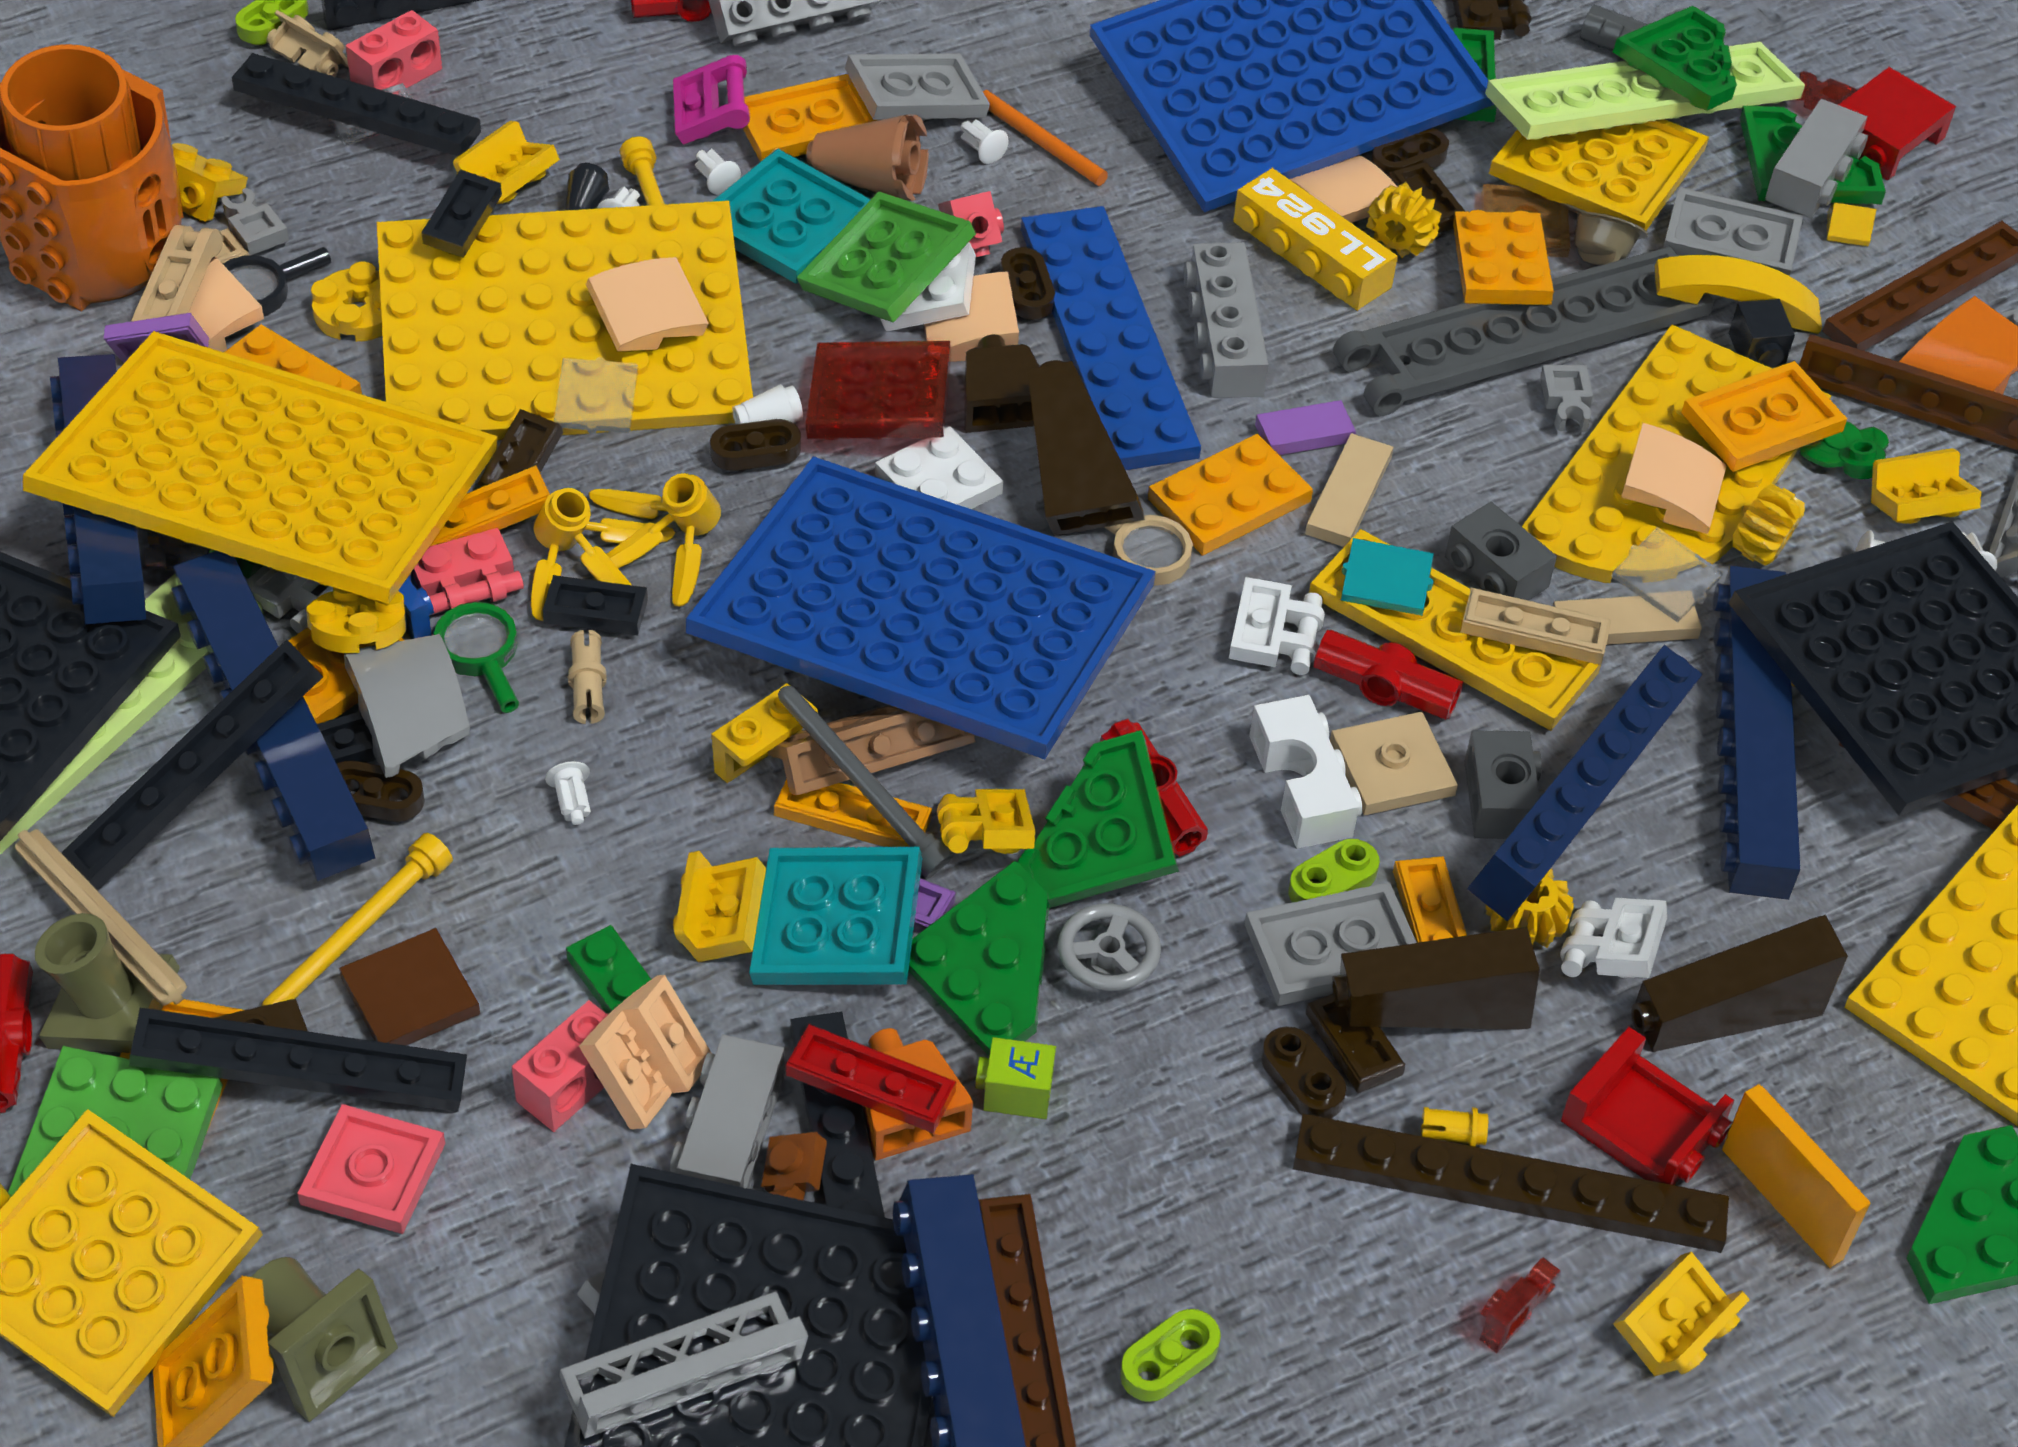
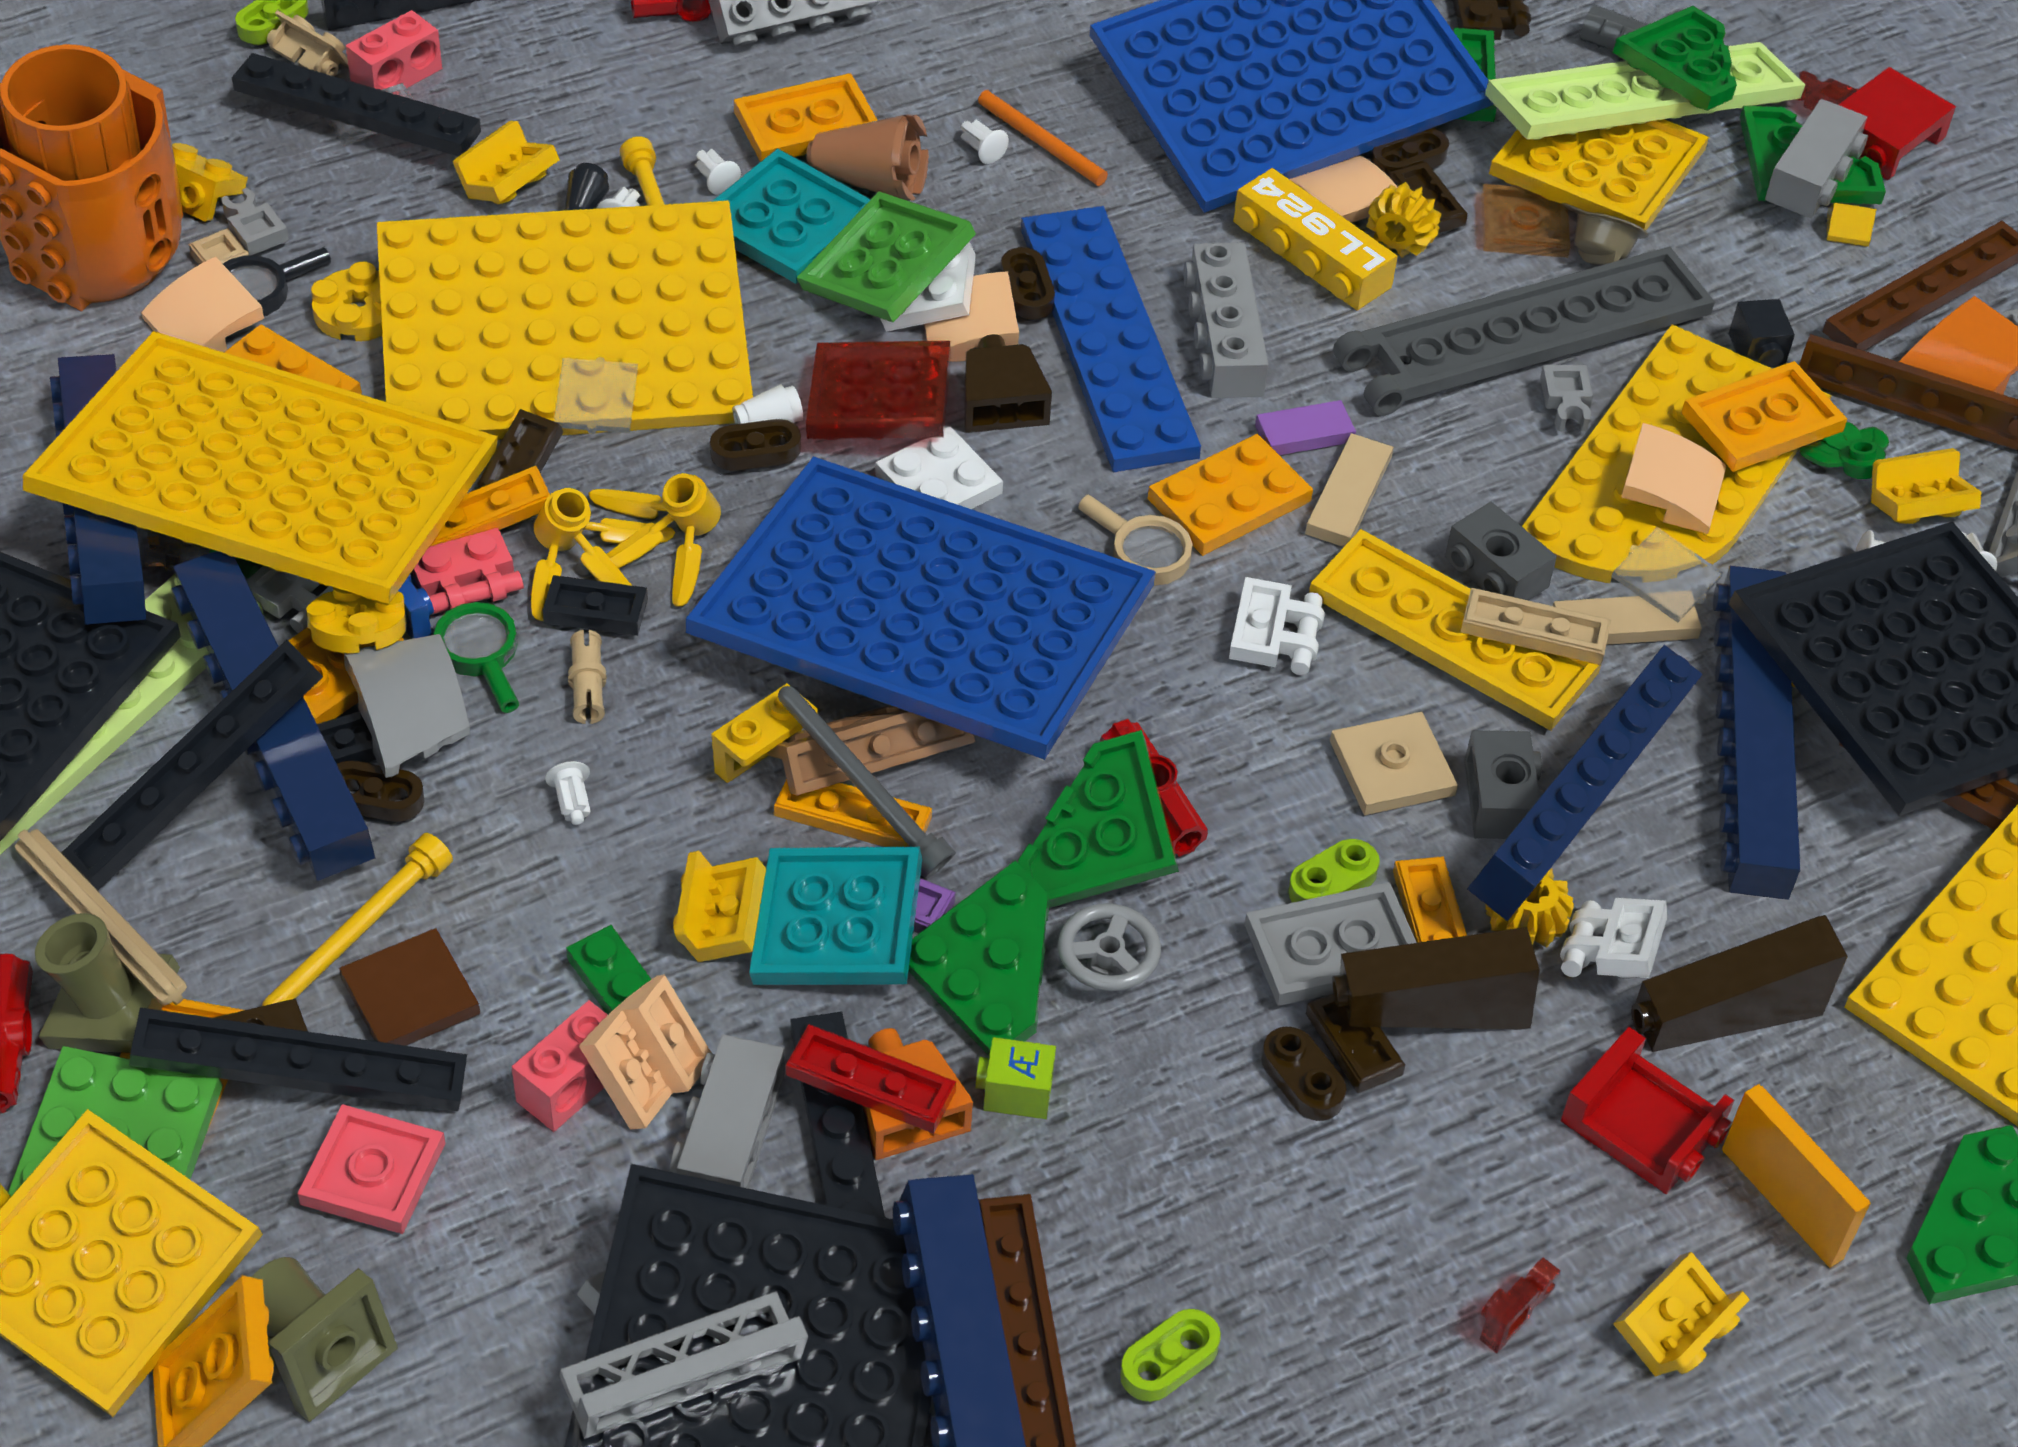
(128, 336): medium lavender tile -> none
(178, 272): tan plate -> none
(461, 213): black plate -> none
(646, 303): light nougat slope -> none
(697, 99): dark pink plate -> none
(794, 1164): dark orange plate -> none
(917, 85): light grey plate -> none
(983, 216): coral brick -> none
(994, 816): yellow plate -> none
(1077, 461): dark brown slope -> none
(1296, 738): white arch -> none
(1387, 576): teal piece -> none
(1388, 674): red piece -> none
(1455, 1126): yellow pin -> none
(1502, 258): light orange plate -> none
(1512, 1183): dark brown plate -> none
(1732, 228): light grey plate -> none
(1738, 279): yellow slope -> none
(1768, 524): yellow gear -> none

